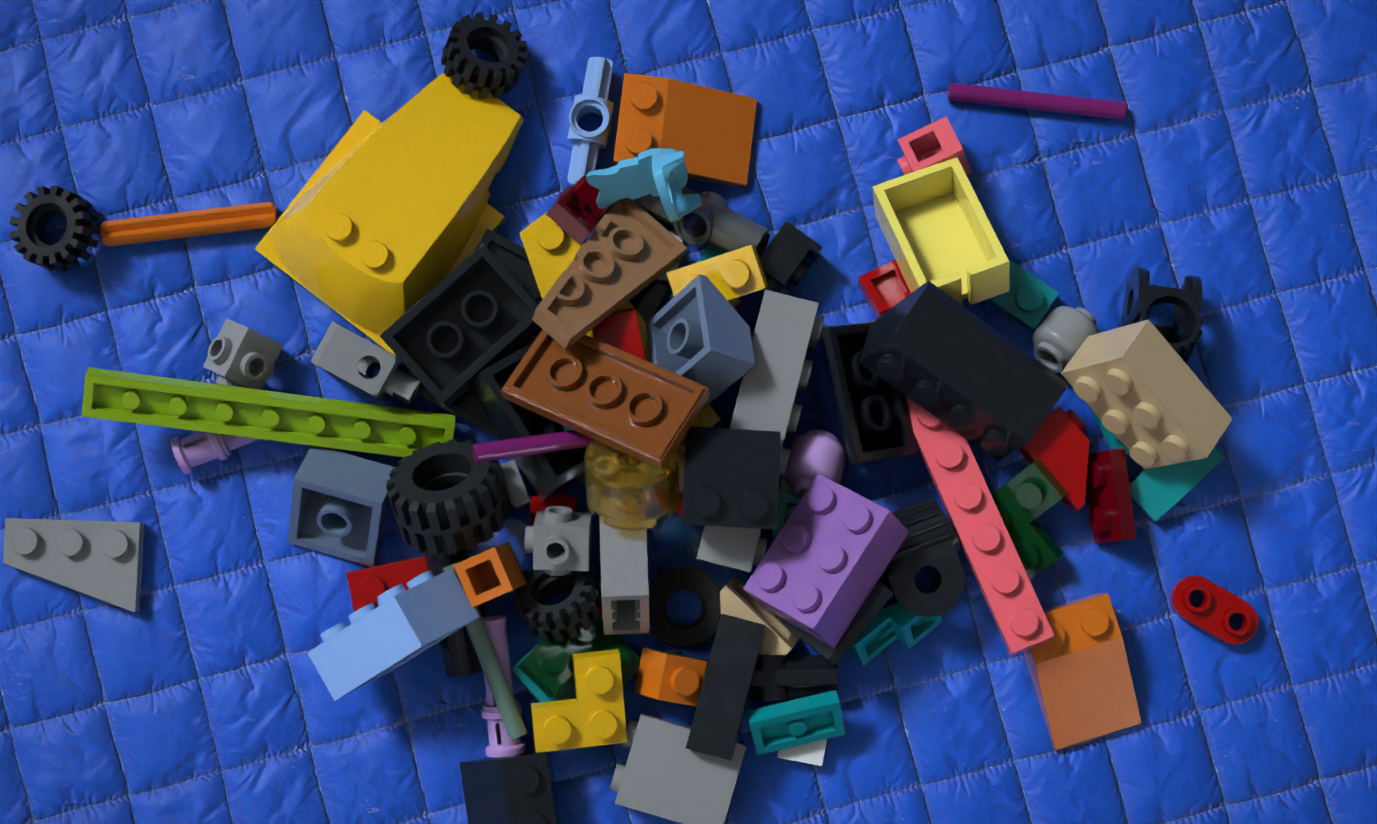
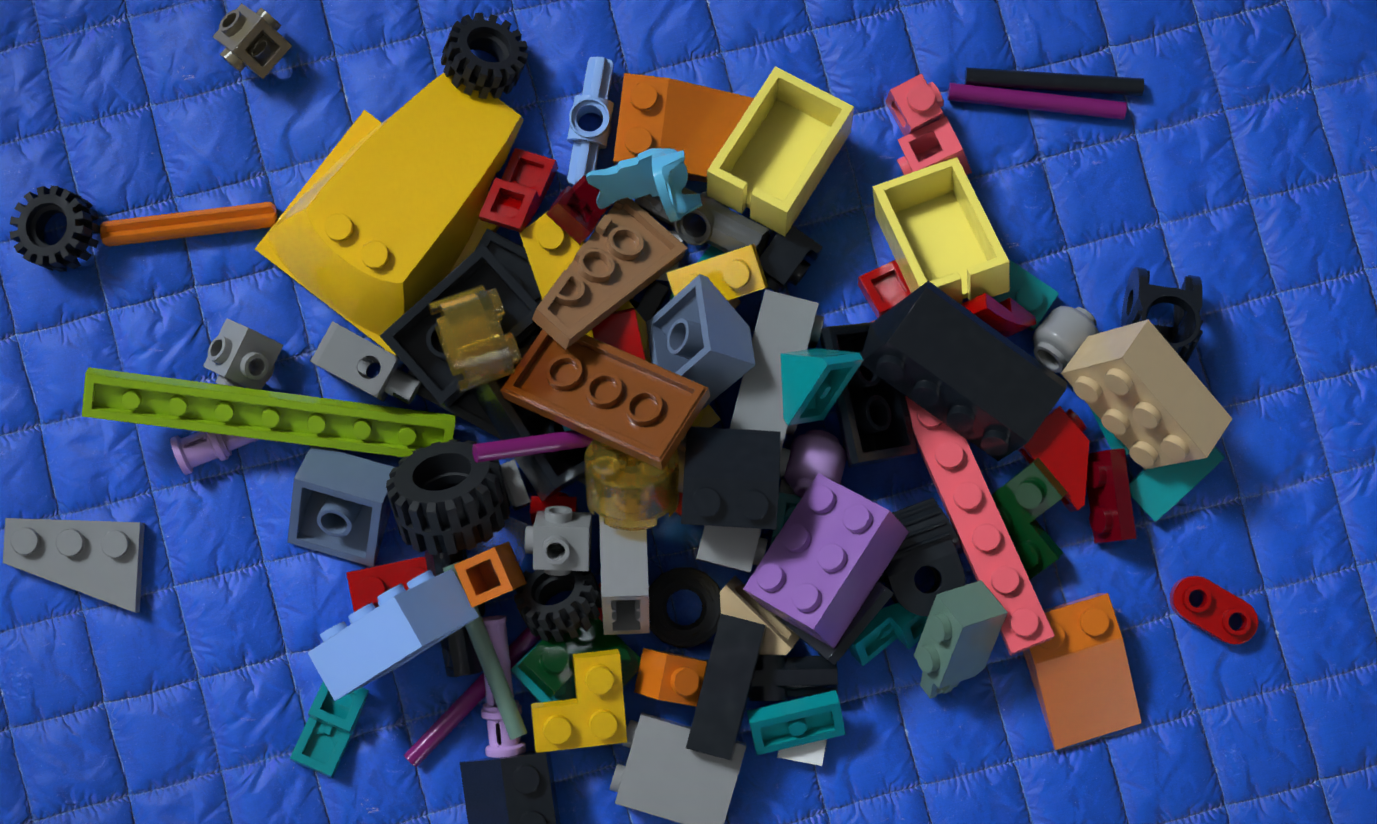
(251, 40): none -> dark tan brick
(328, 730): none -> teal slope
(465, 704): none -> magenta bar
(474, 338): none -> clear yellow brick
(519, 191): none -> red slope
(779, 150): none -> light yellow piece
(814, 382): none -> teal slope
(915, 104): none -> coral brick
(958, 637): none -> sand green hinge
(1003, 316): none -> red slope
(1054, 81): none -> black bar

